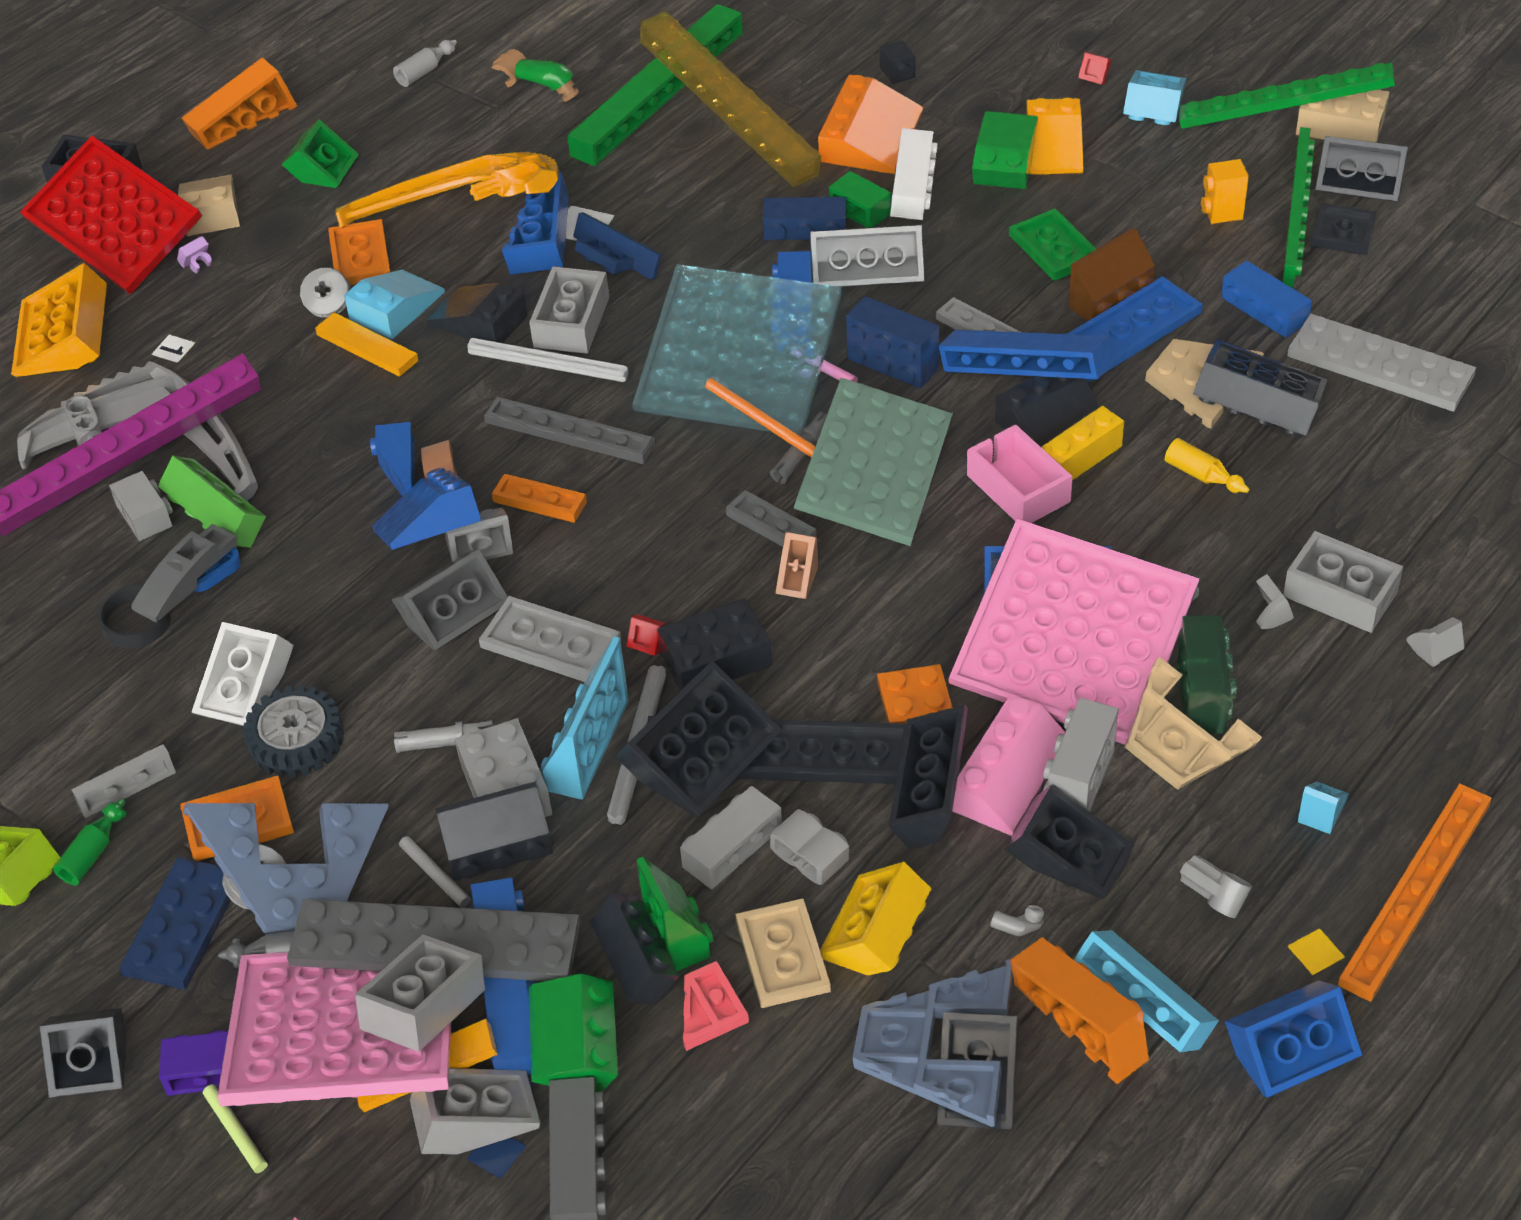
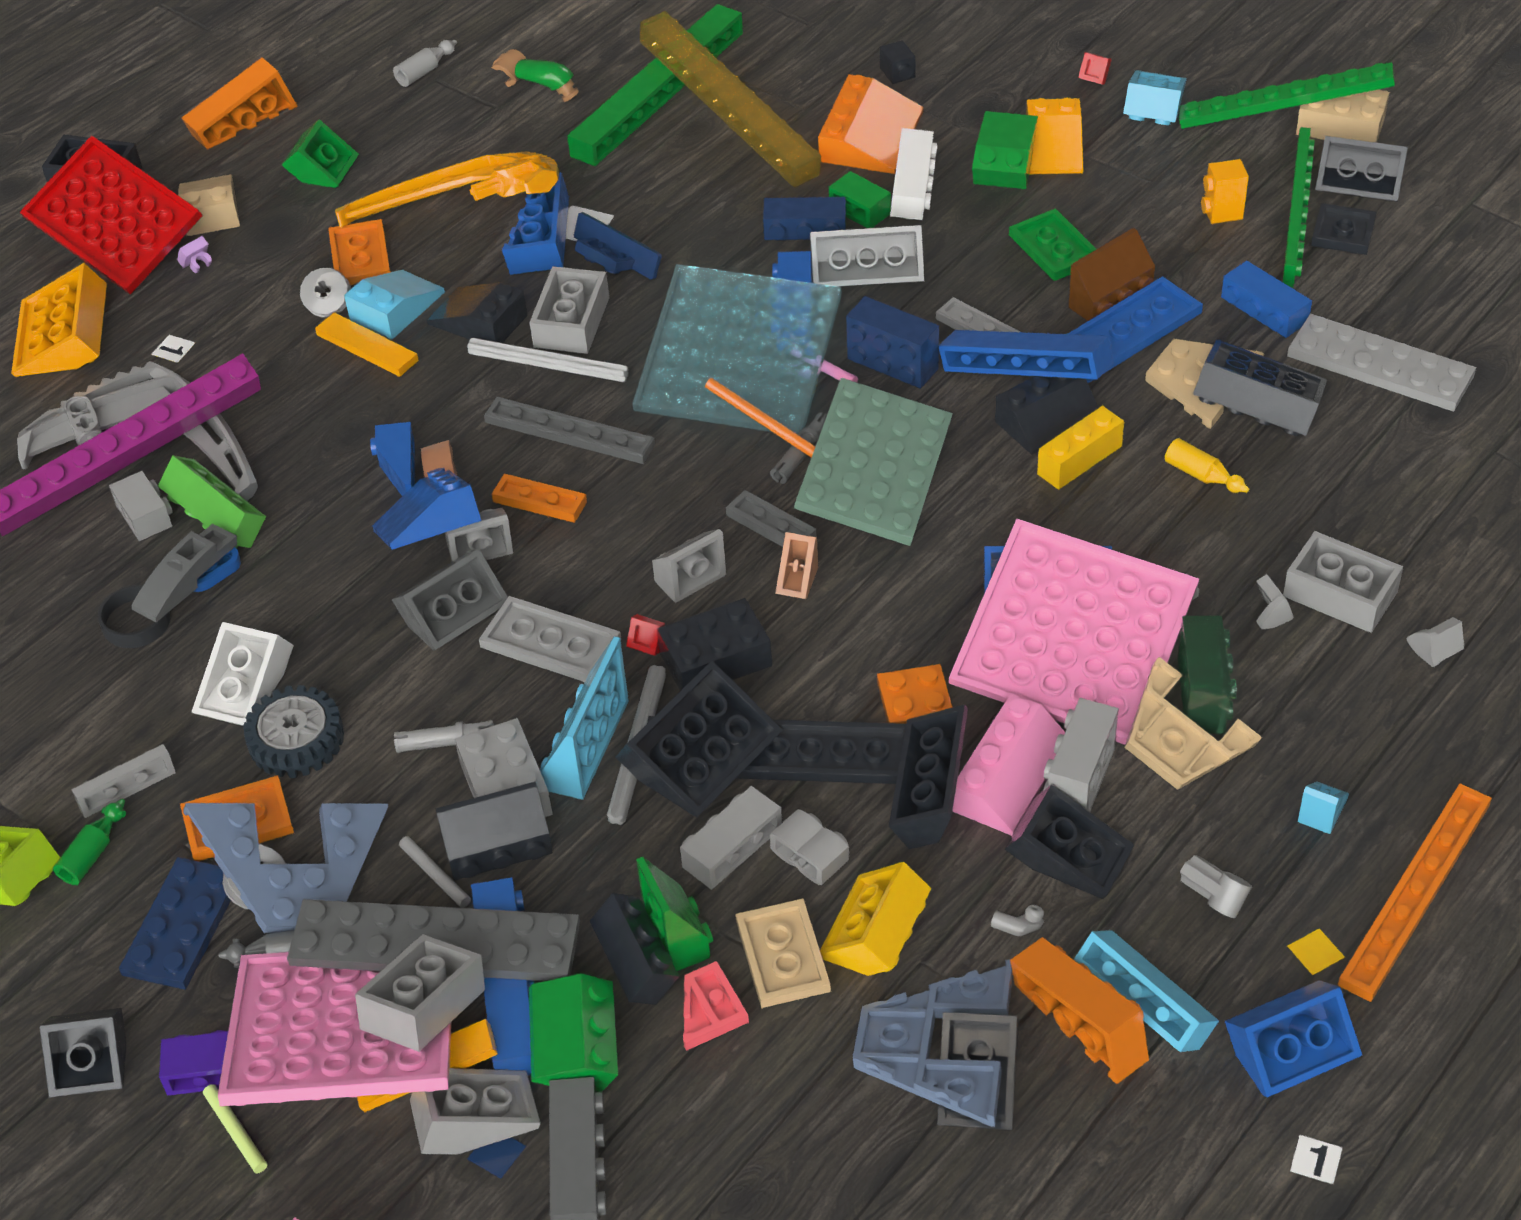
(691, 565): none -> light grey slope
(1022, 475): bright pink piece -> none
(1316, 1159): none -> white sticker

